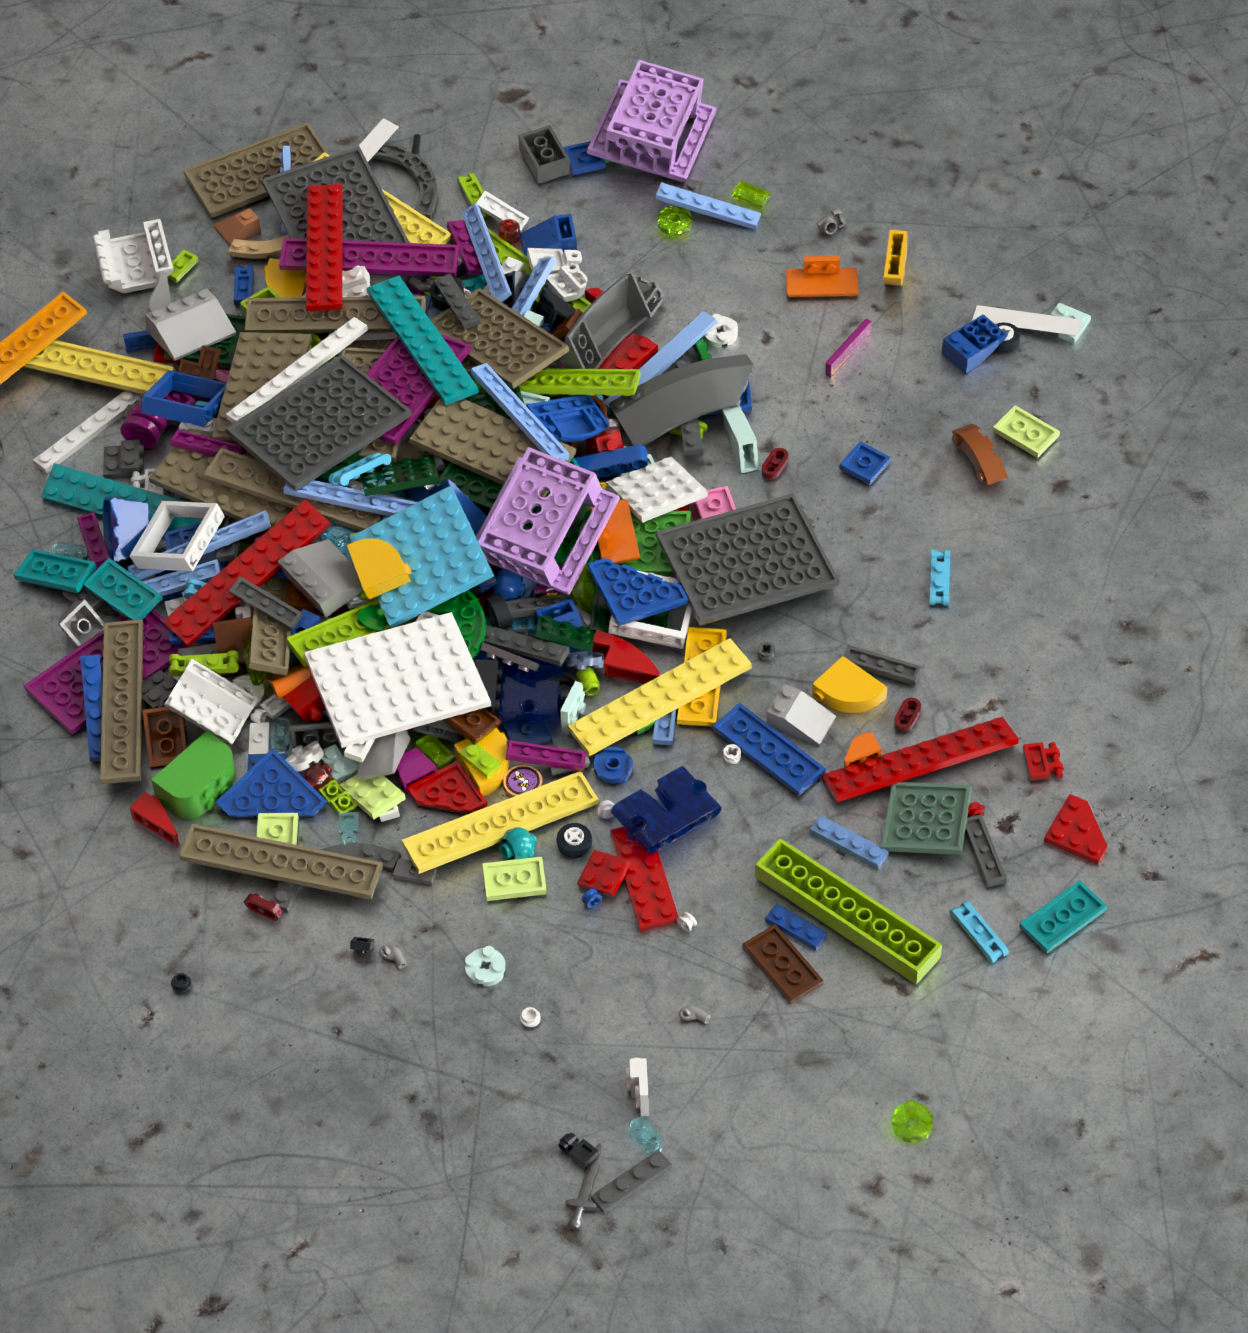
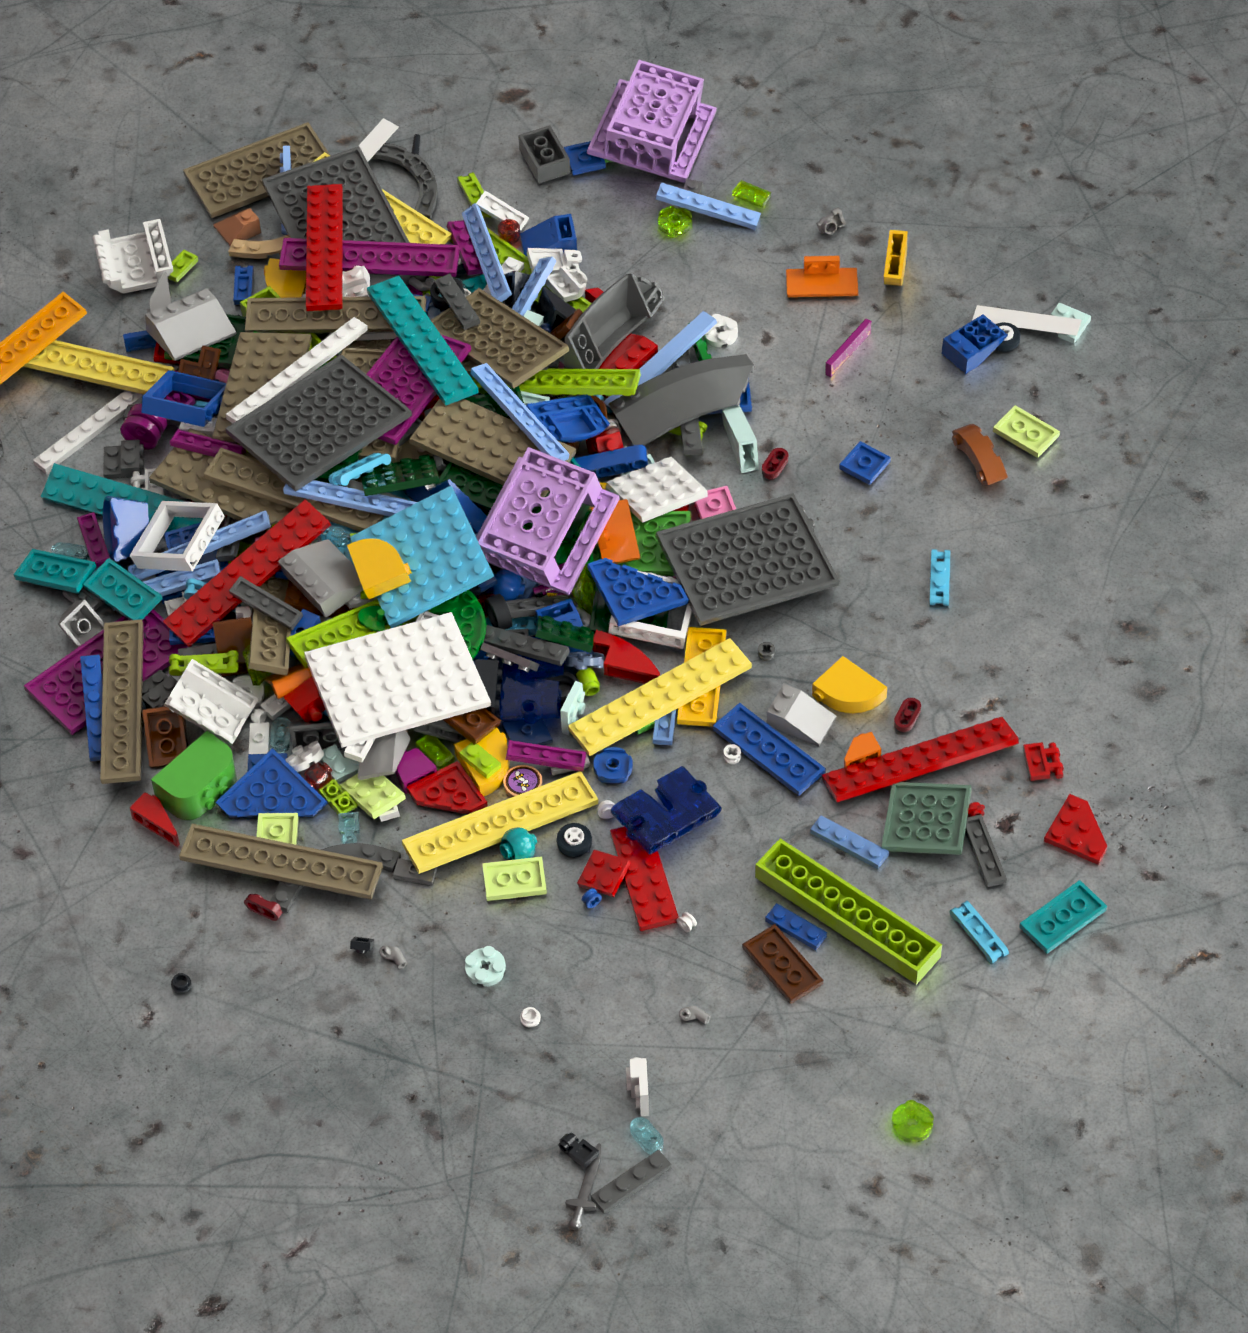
(883, 665): dark grey plate -> none

